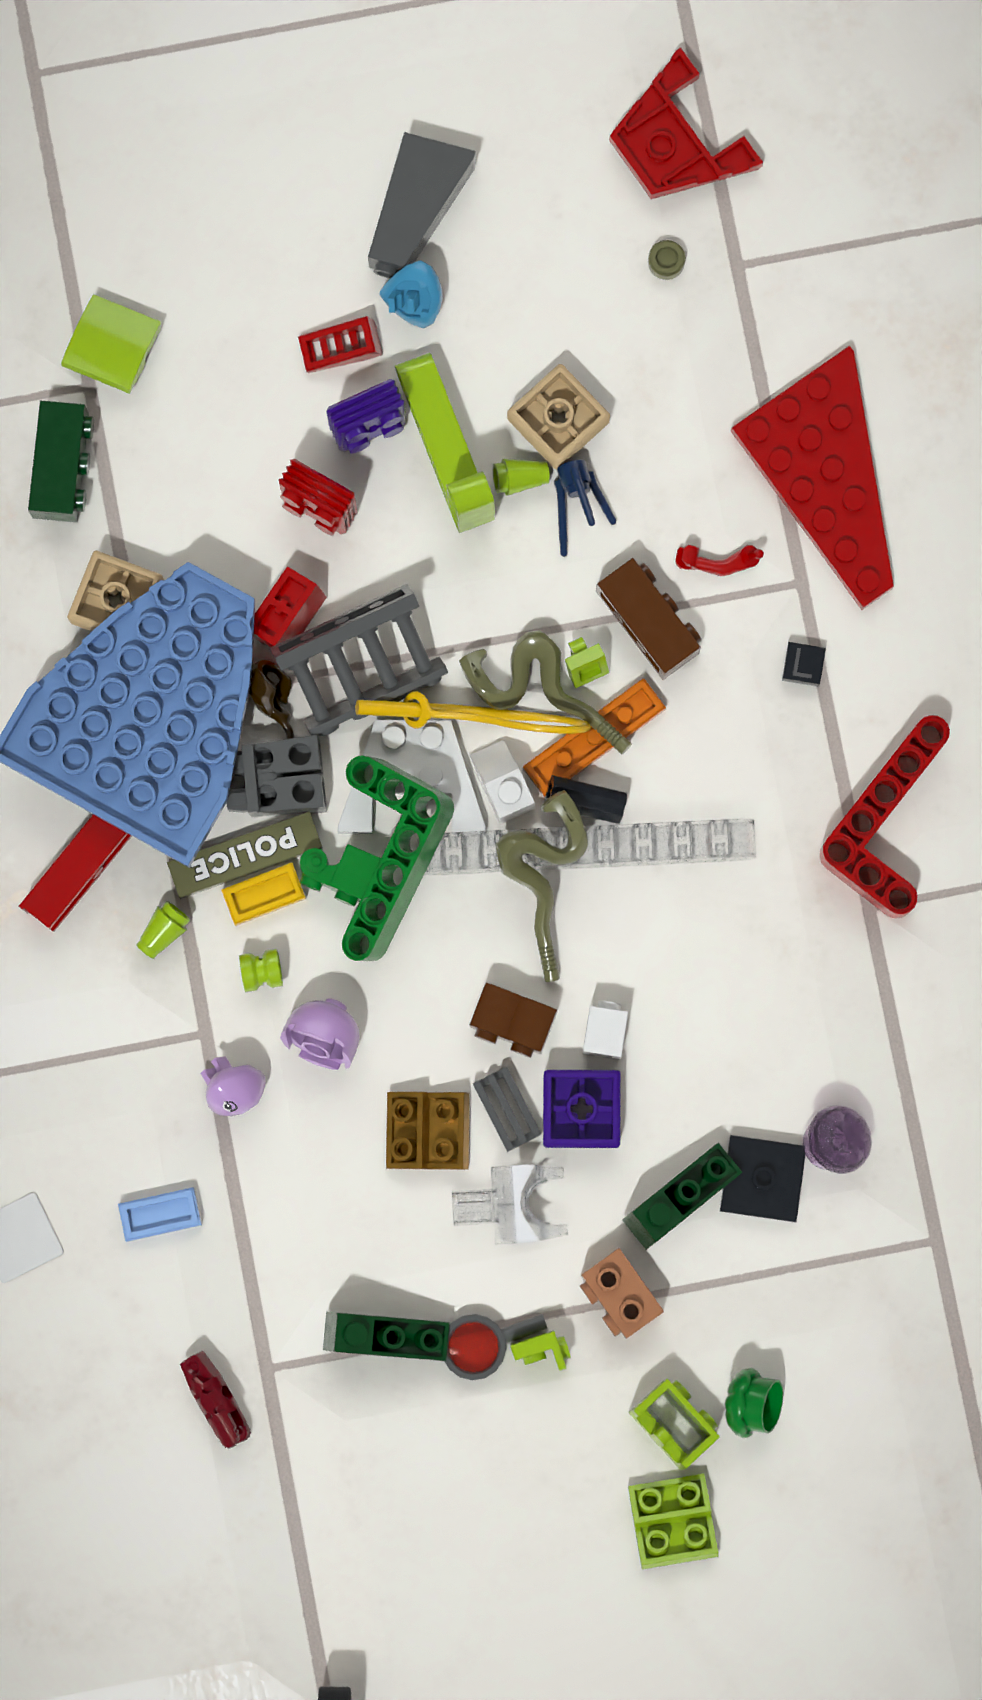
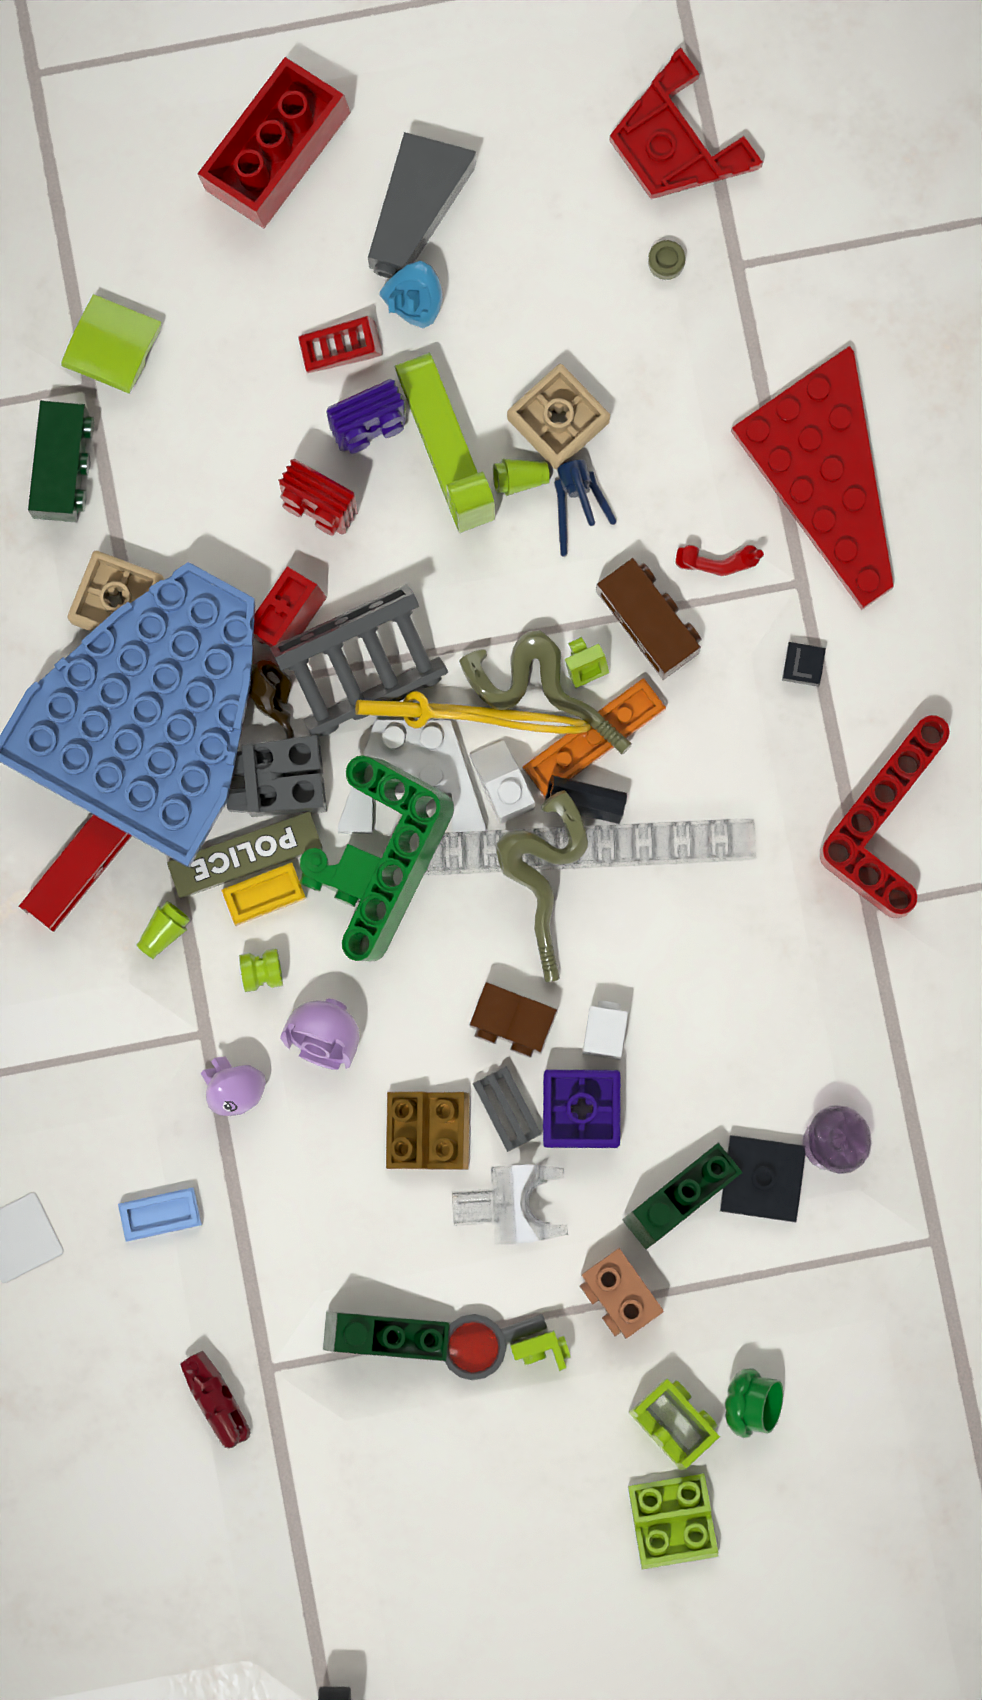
(274, 142): none -> red brick

